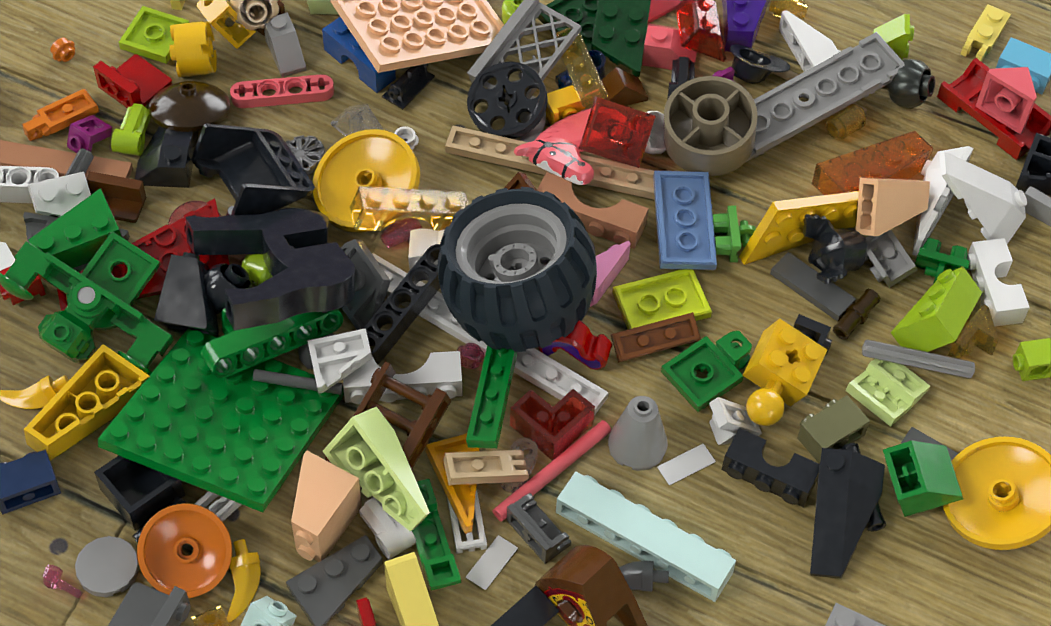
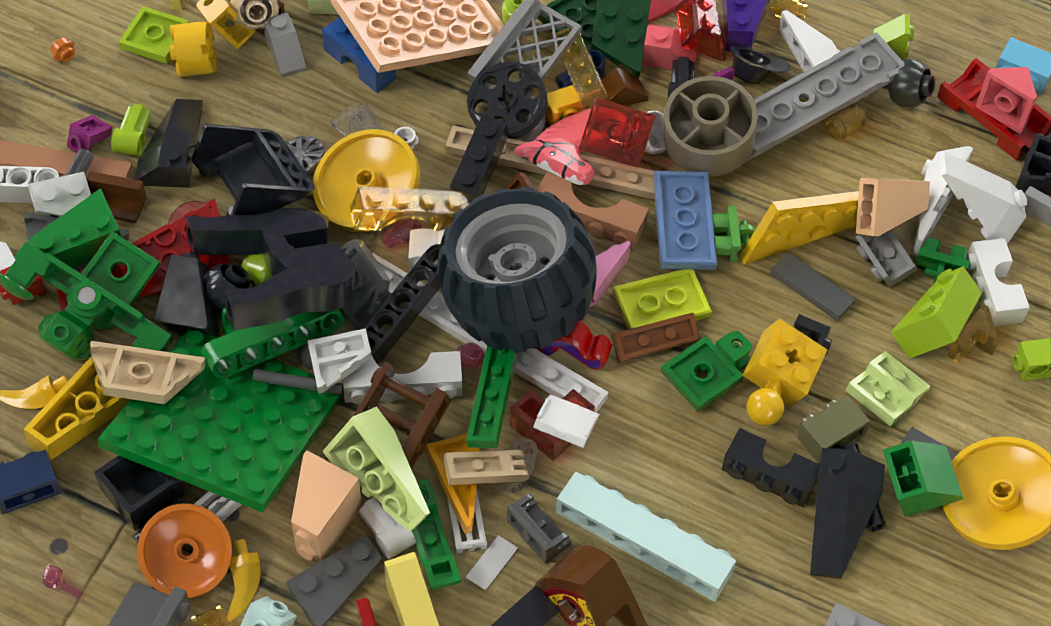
(60, 115): orange hinge -> none
(107, 566): light grey tile -> none
(132, 81): red bracket -> none
(143, 372): none -> tan wing
(189, 106): dark brown dish -> none
(282, 88): coral beam -> none
(408, 86): black hinge -> none
(480, 157): none -> black brick
(555, 467): coral piece -> none
(566, 420): none -> white piece
(638, 435): light grey cone -> none
(641, 575): dark grey bar -> none
(686, 464): white sticker -> none
(727, 420): white slope -> none
(834, 249): black helmet -> none
(856, 314): dark brown pin -> none
(890, 159): clear orange wedge -> none
(918, 359): light grey axle -> none
(986, 31): light yellow hinge -> none

